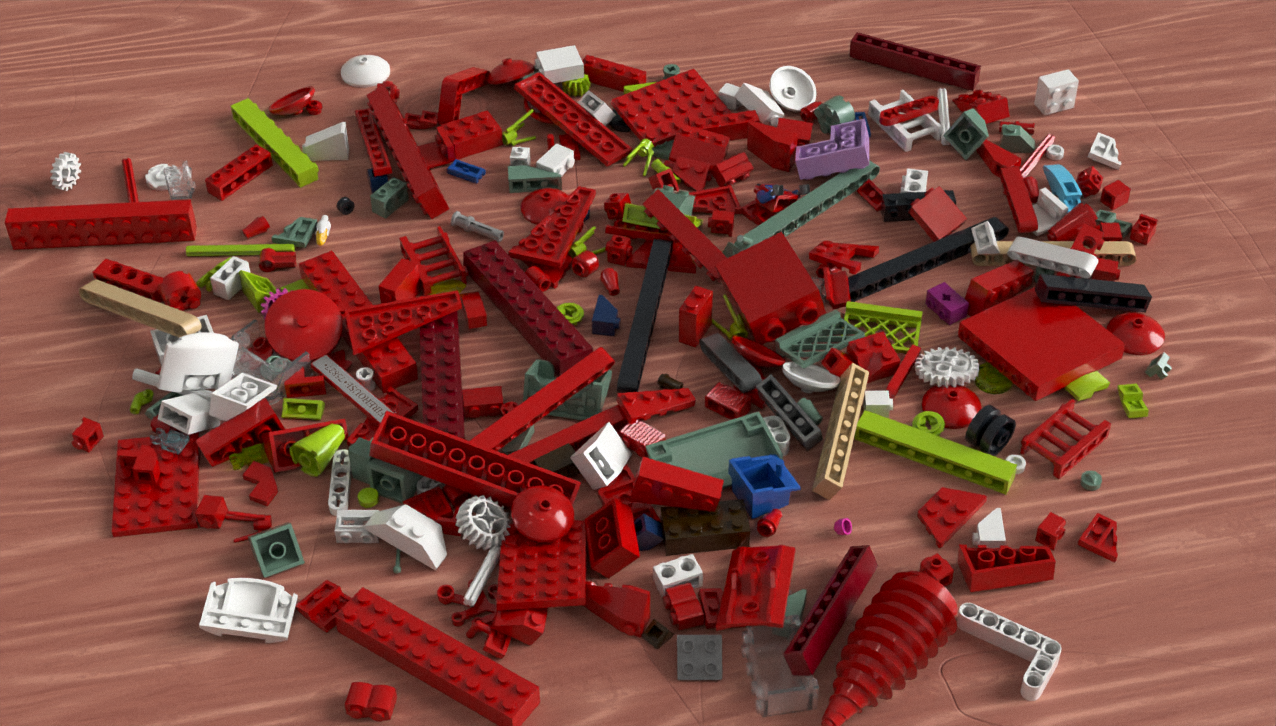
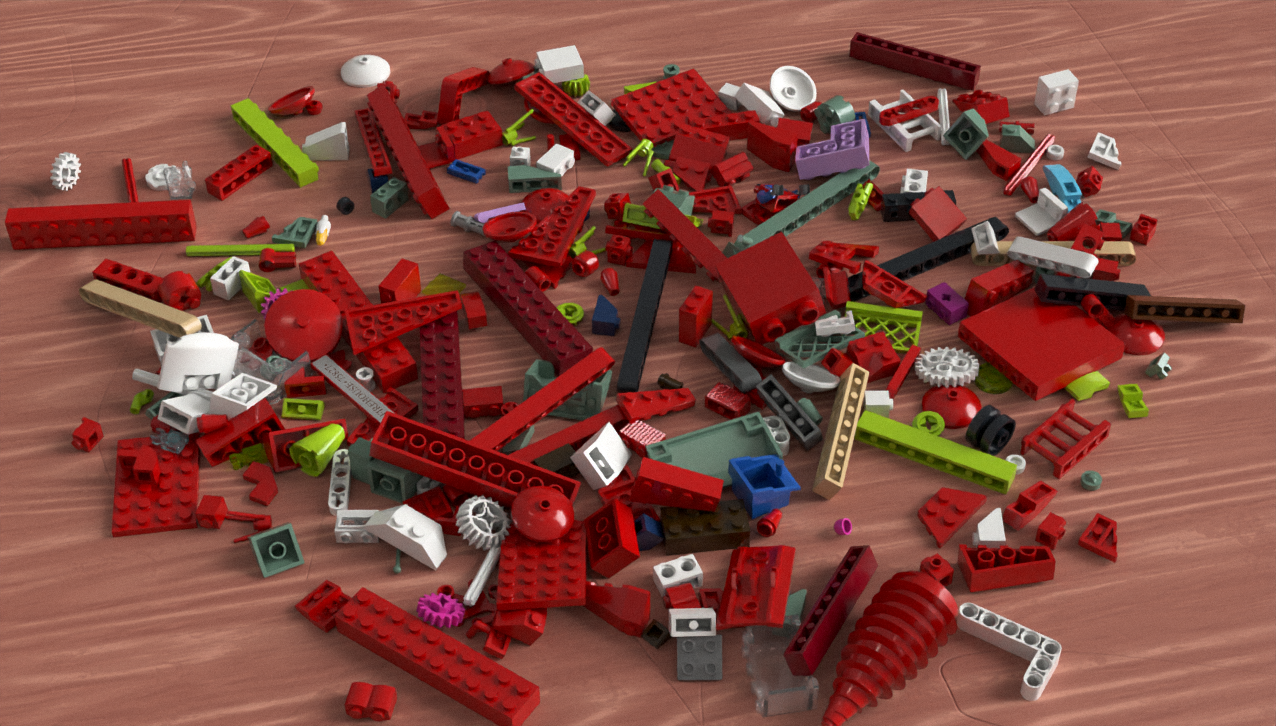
(211, 422): none -> red cone
(249, 609): white slope -> none
(368, 497): lime tile -> none
(408, 251): red fence -> none
(440, 610): none -> dark pink gear
(482, 217): none -> lavender plate
(509, 226): none -> red dish
(612, 74): red brick -> none
(692, 622): none -> white brick
(833, 325): none -> white wing
(859, 200): none -> lime hinge
(889, 288): none -> red wing
(1018, 199): red beam -> none
(1028, 505): none -> red slope
(1097, 311): none -> red piece
(1115, 195): red brick -> none
(1184, 309): none -> reddish brown brick

